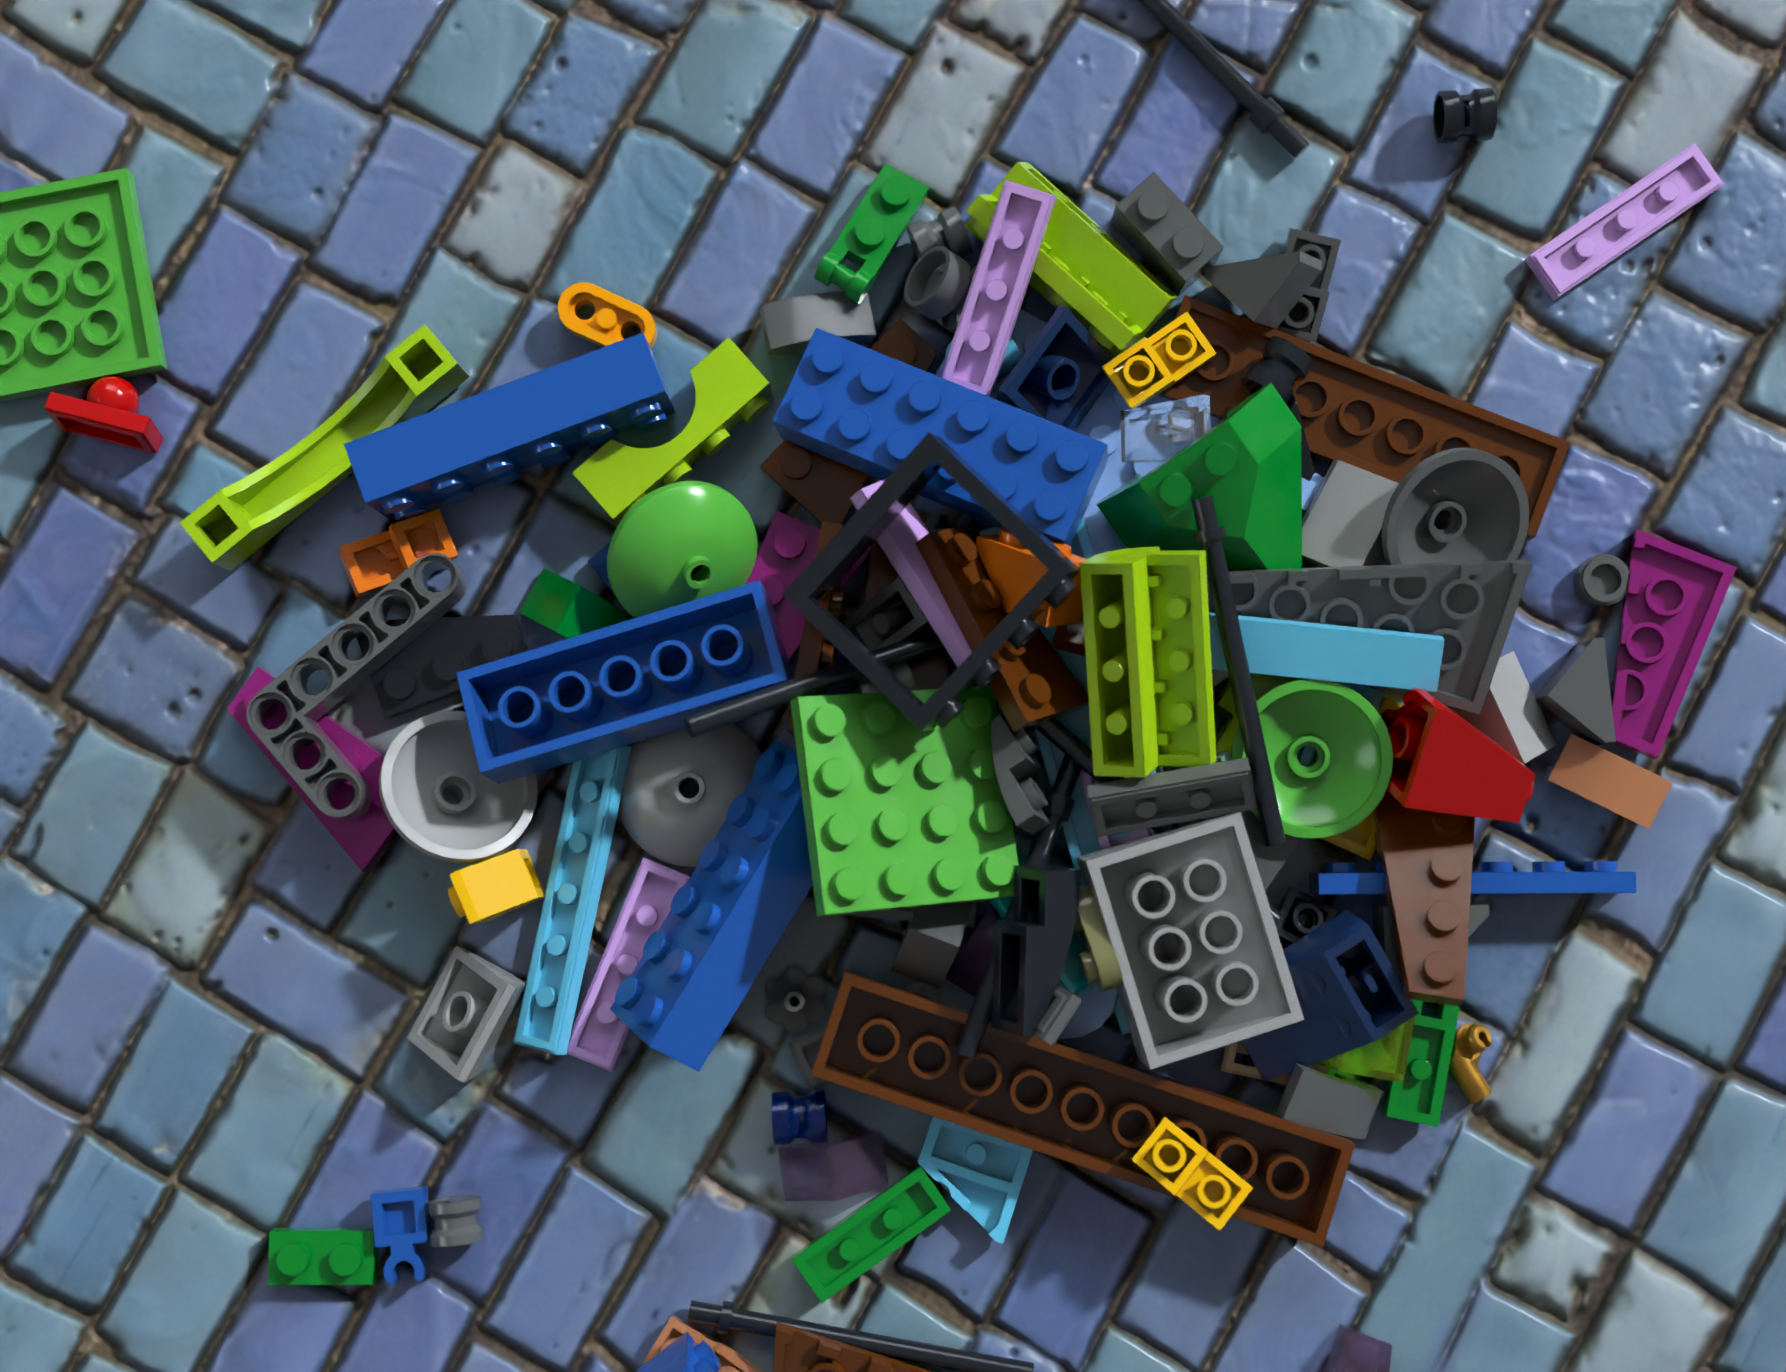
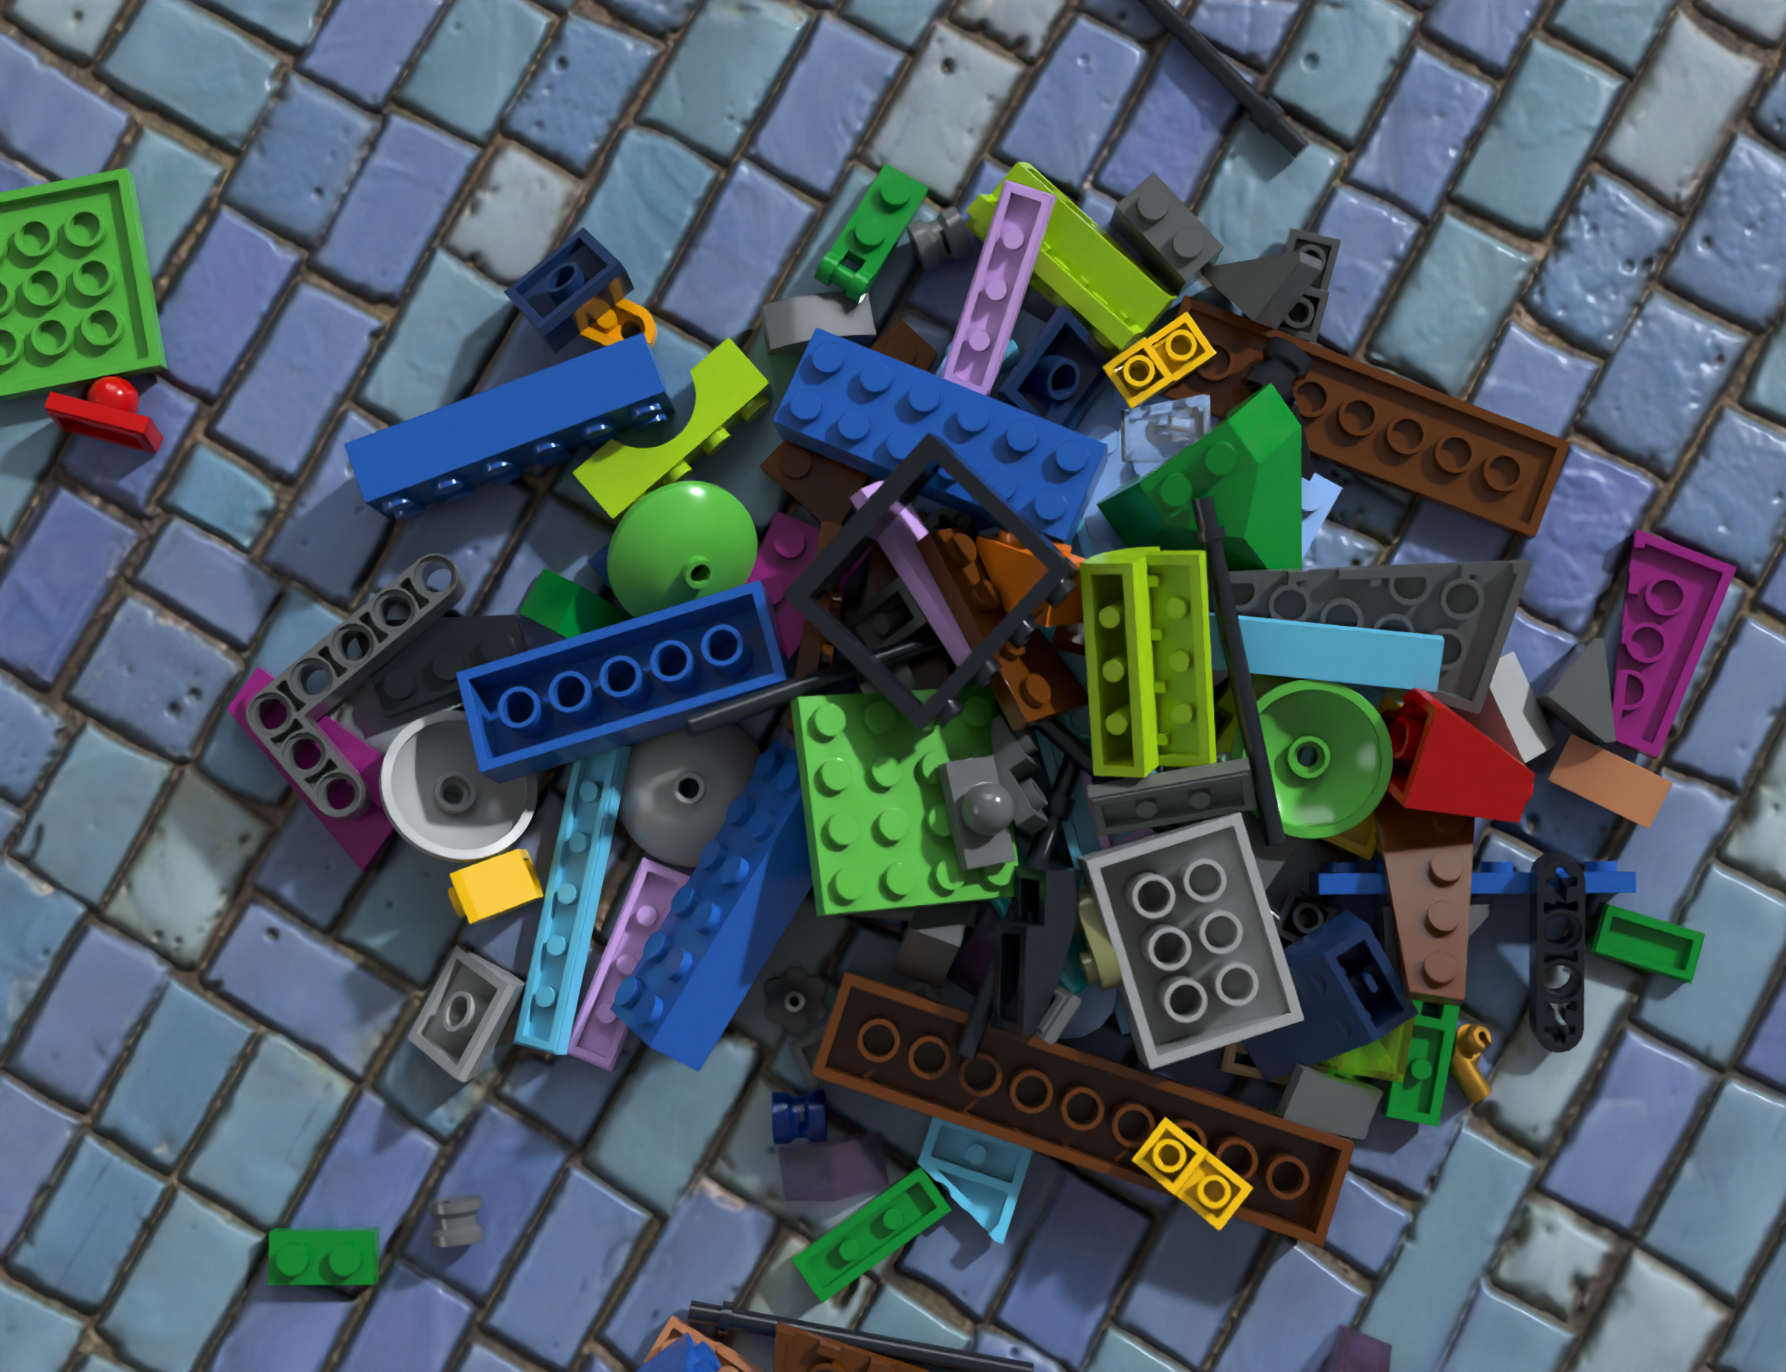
(265, 502): lime arch -> none
(384, 556): orange slope -> none
(401, 1223): blue plate -> none
(570, 289): none -> dark blue slope
(939, 286): dark grey wheel -> none
(977, 812): none -> dark grey tile
(1346, 518): light grey slope -> none
(1464, 115): black wheel -> none
(1480, 506): dark grey dish -> none
(1565, 951): none -> black beam
(1602, 580): dark grey tile -> none
(1624, 222): lavender tile -> none
(1645, 943): none -> green tile

